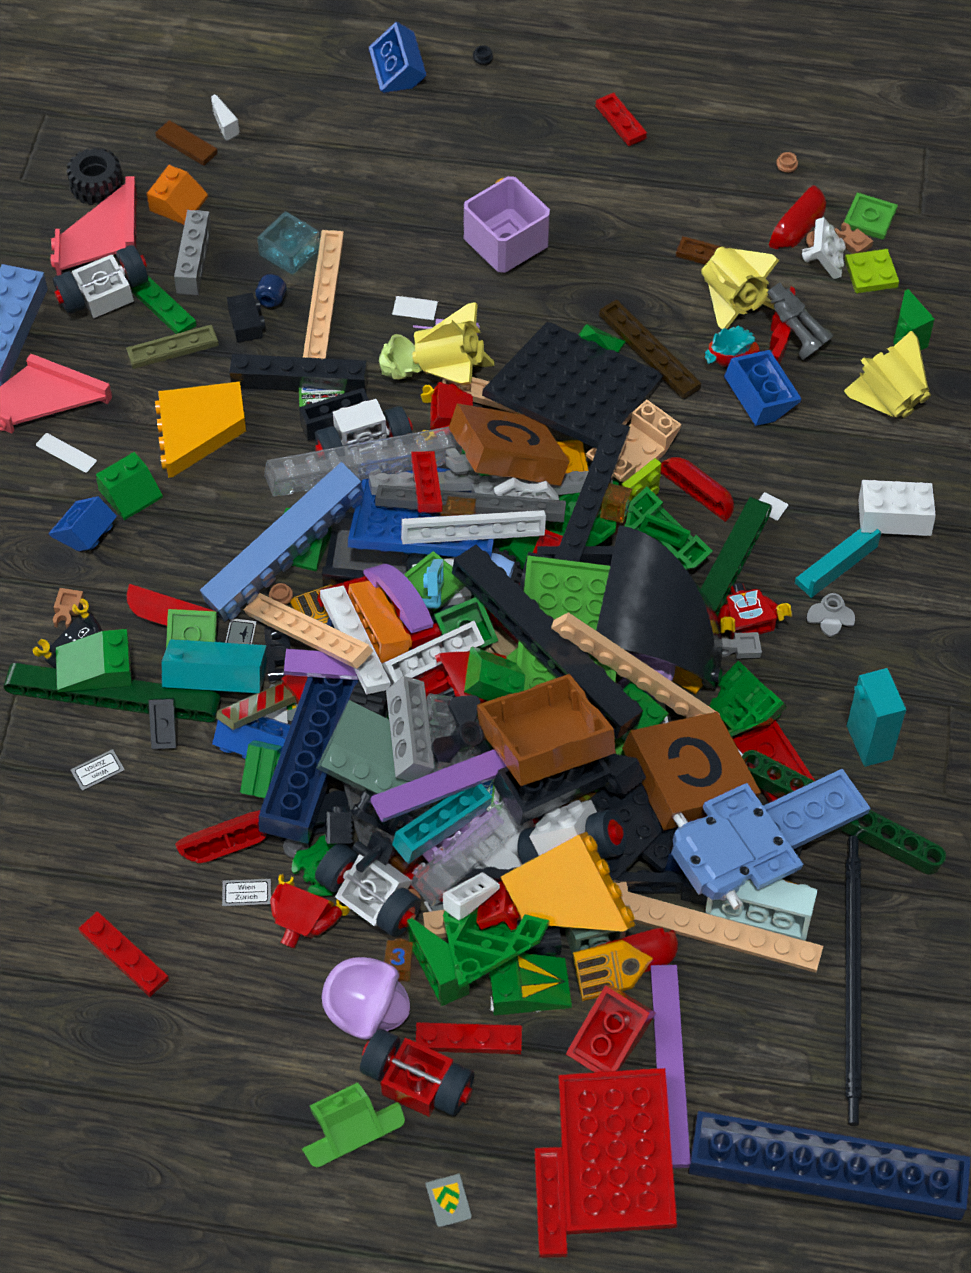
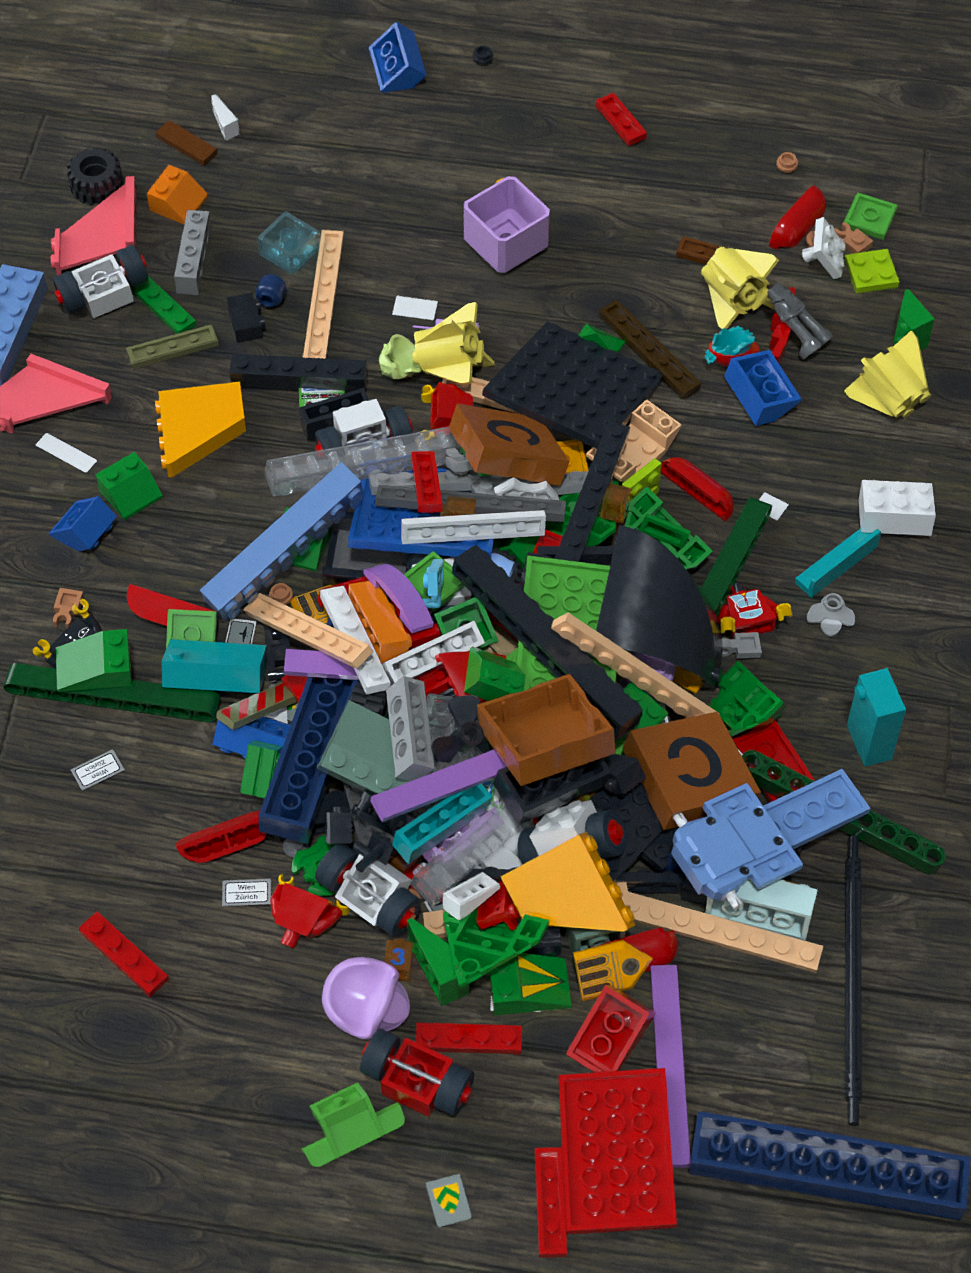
(163, 723): black plate -> none

